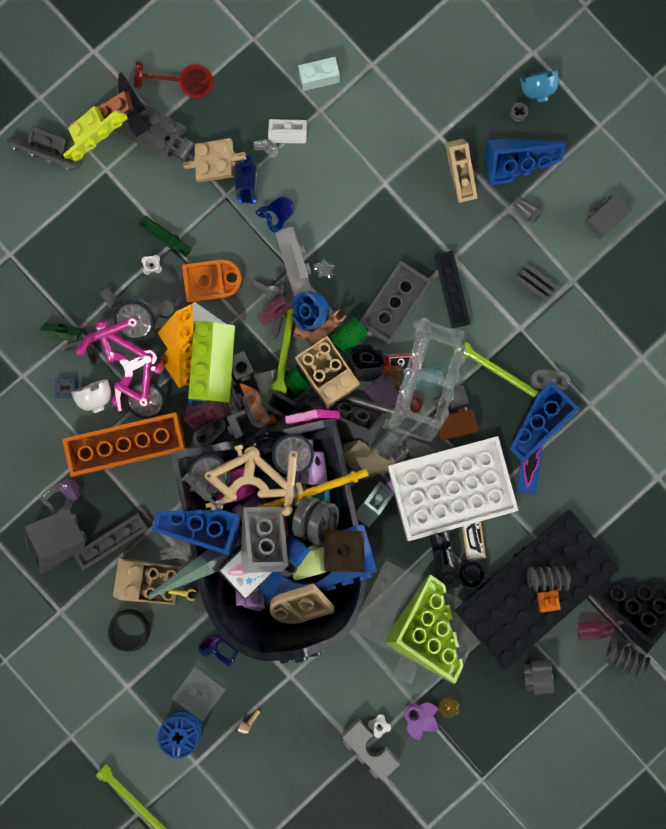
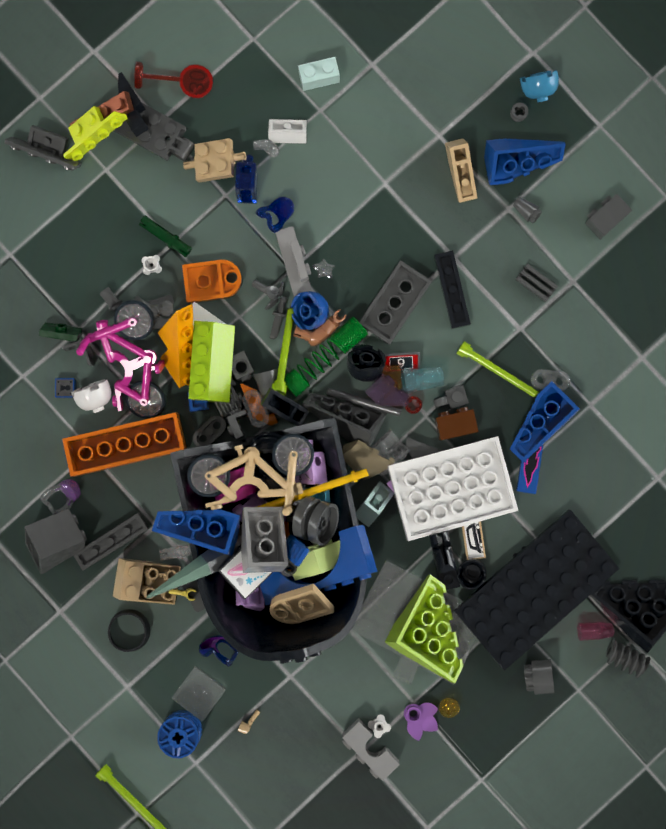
(200, 490): dark grey piece -> none
(201, 414): clear pink slope -> none
(274, 310): clear pink hinge -> none
(311, 416): dark pink tile -> none
(327, 372): tan slope -> none
(343, 551): dark brown plate -> none
(414, 373): clear windscreen -> none
(548, 577): dark grey piece -> none
(548, 601): orange tile -> none

